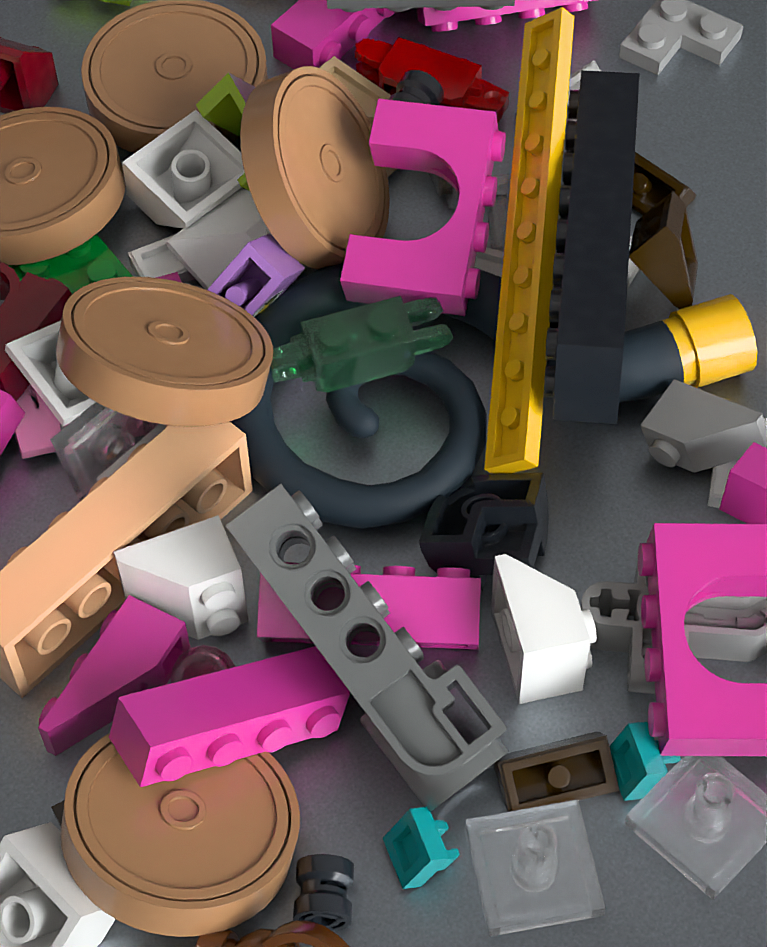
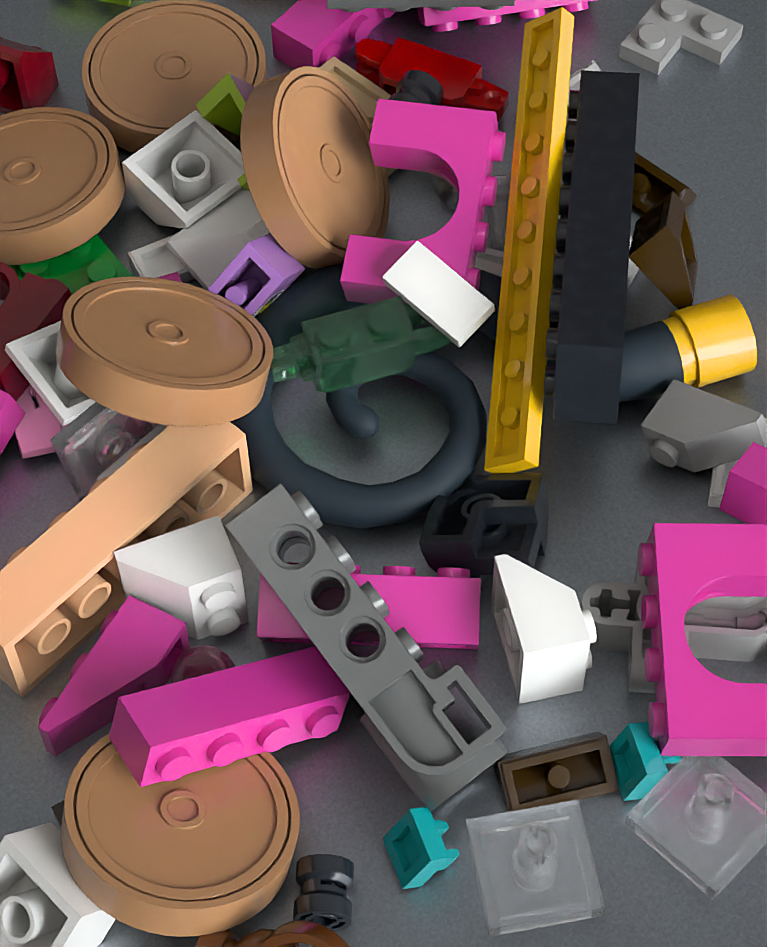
(438, 293): none -> white tile

